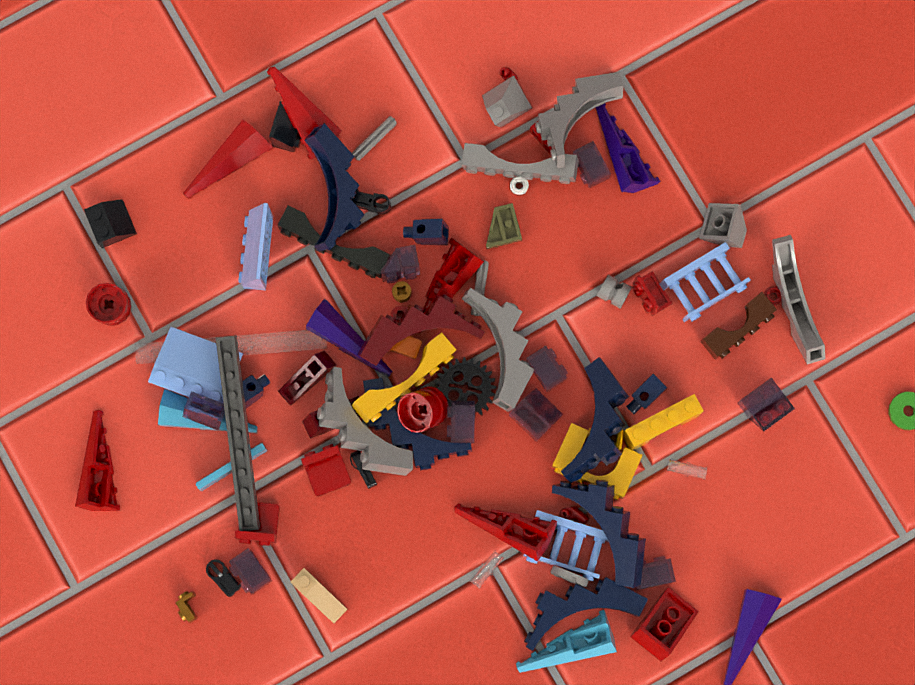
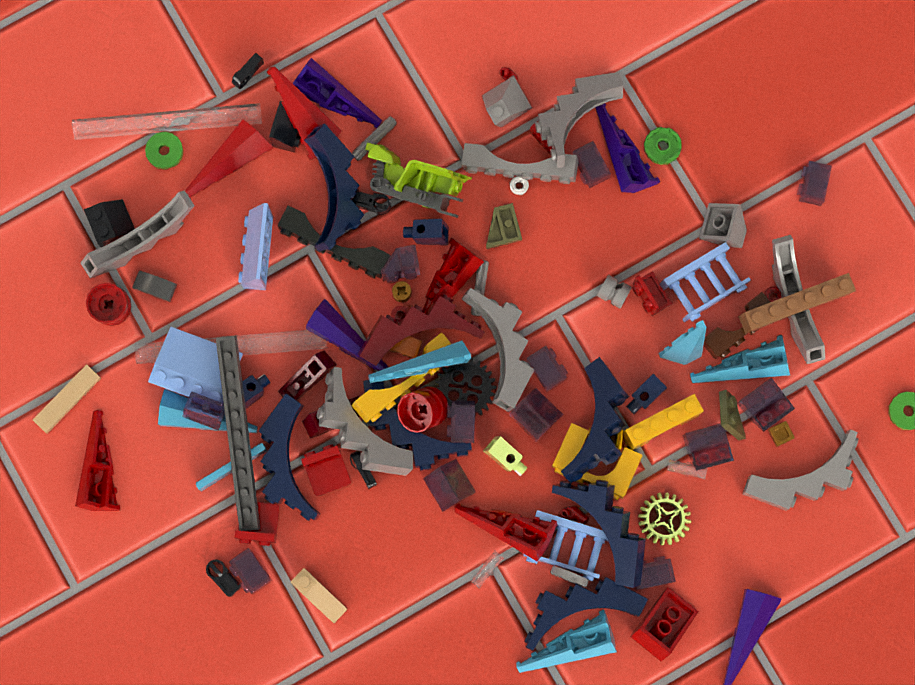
(66, 399): none -> tan tile
(139, 240): none -> light grey arch
(154, 286): none -> dark grey slope
(158, 141): none -> bright green tile
(166, 121): none -> clear plate
(186, 612): pearl gold bracket -> none
(242, 76): none -> black piece
(282, 485): none -> dark blue arch
(332, 95): none -> dark purple wedge
(416, 182): none -> lime piece
(449, 355): none -> medium azure wedge
(449, 485): none -> slope
(498, 451): none -> yellowish green torso
(659, 156): none -> bright green tile
(659, 510): none -> yellowish green gear
(687, 346): none -> medium azure wedge
(708, 447): none -> slope
(730, 415): none -> olive wing
(762, 362): none -> medium azure wedge
(781, 433): none -> pearl gold plate
(797, 303): none -> medium nougat arch
(814, 183): none -> clear purple brick
(832, 473): none -> light grey arch

